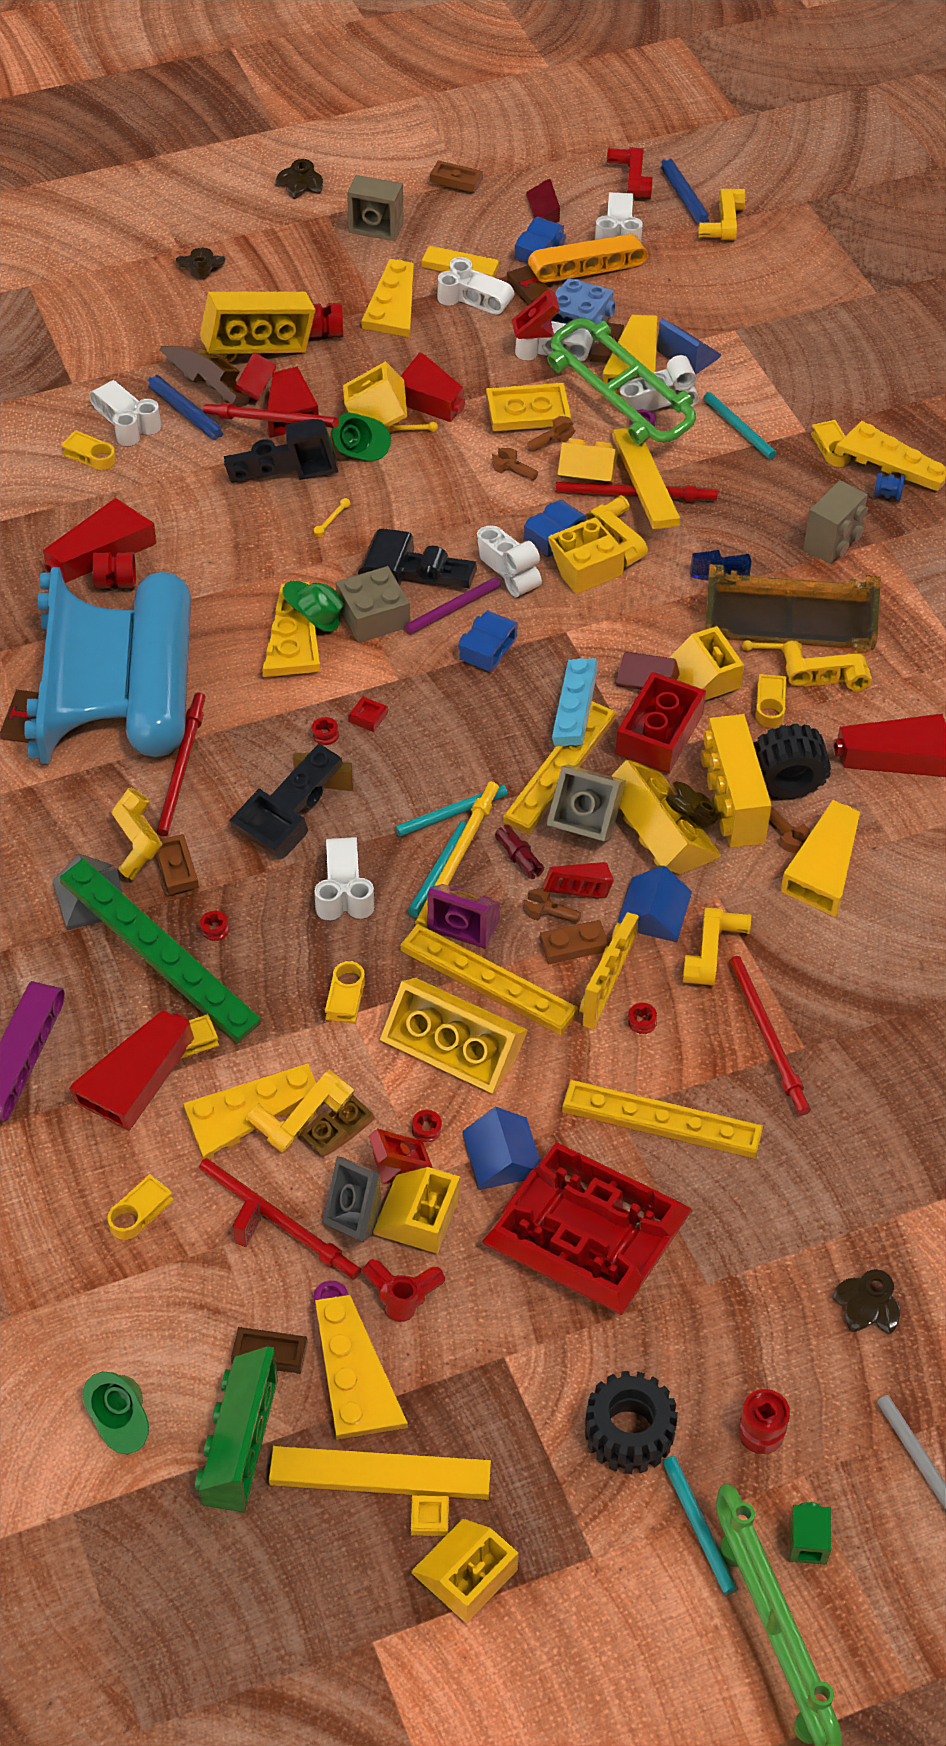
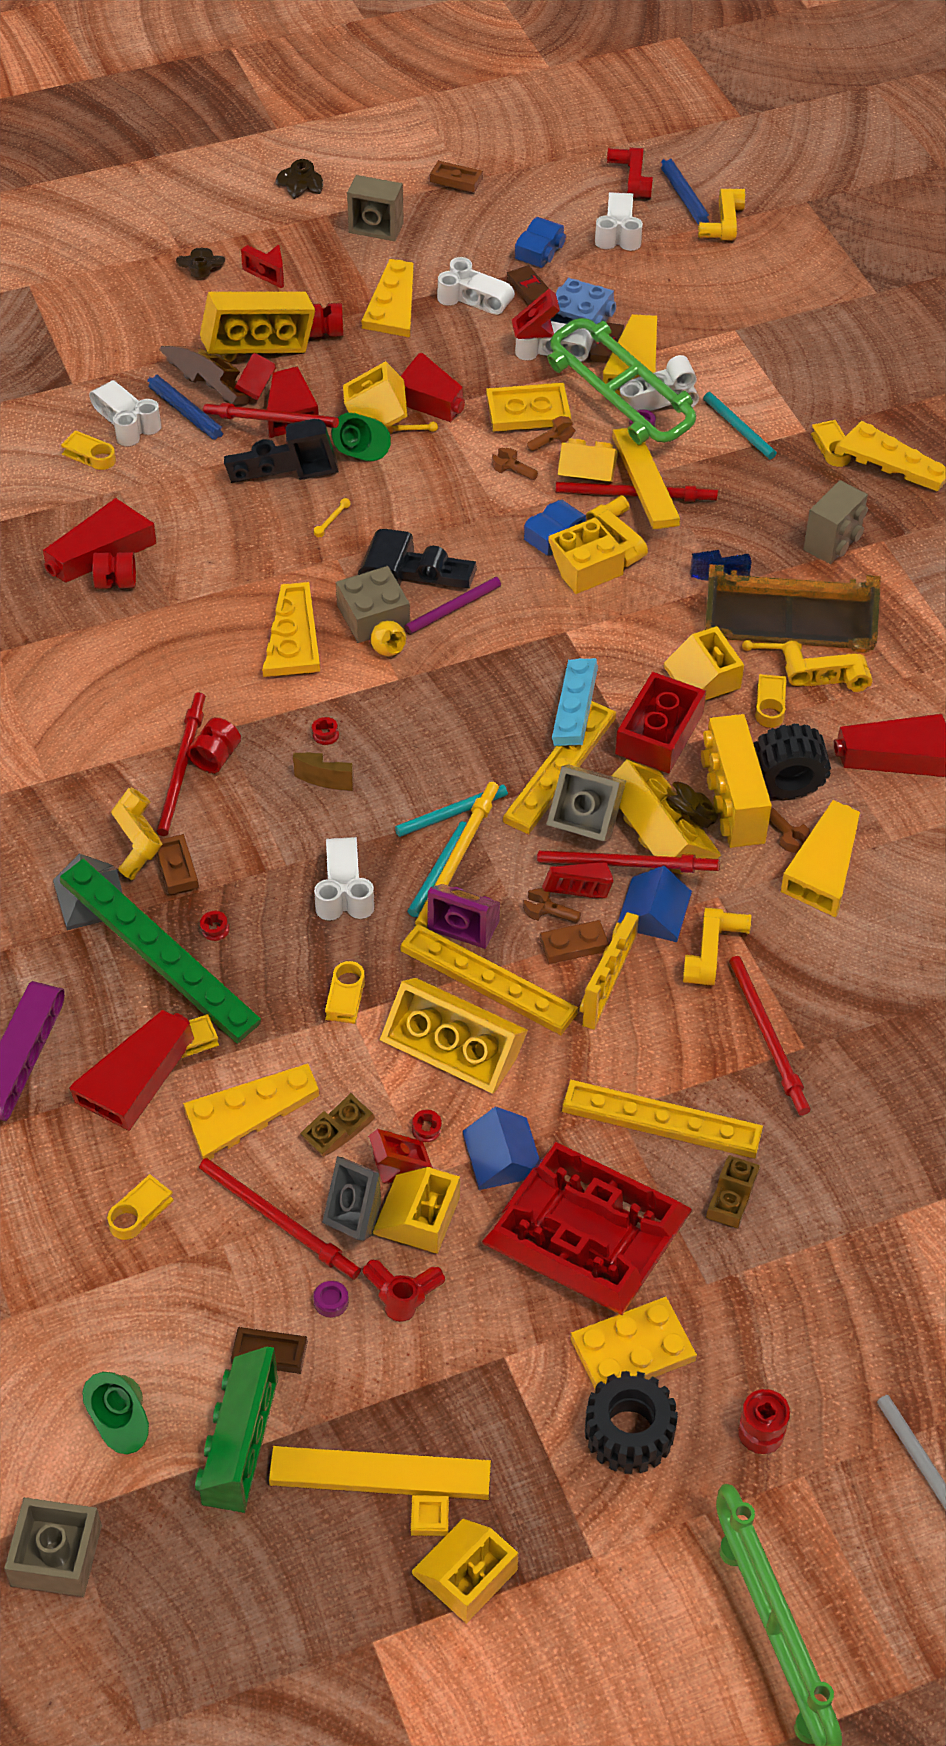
(14, 723): reddish brown tile -> none
(53, 1547): none -> dark tan brick
(113, 665): dark azure piece -> none
(214, 745): none -> red wheel
(246, 1222): red tile -> none
(263, 265): none -> red slope
(274, 818): black plate -> none
(316, 602): green piece -> none
(328, 1090): yellow beam -> none
(356, 1380): yellow wing -> none
(368, 714): red tile -> none
(388, 638): none -> yellow piece
(440, 258): yellow tile -> none
(488, 640): blue brick -> none
(510, 559): white piece -> none
(519, 851): dark red pin -> none
(544, 201): dark red slope -> none
(587, 258): light orange beam -> none
(637, 667): dark red slope -> none
(639, 1340): none -> yellow plate
(644, 1026): red bush -> none
(676, 341): blue slope -> none
(686, 863): none -> red bar
(700, 1525): teal bar -> none
(733, 1191): none -> pearl gold slope
(810, 1533): green brick -> none
(866, 1305): dark brown plate -> none
(889, 486): blue bush -> none

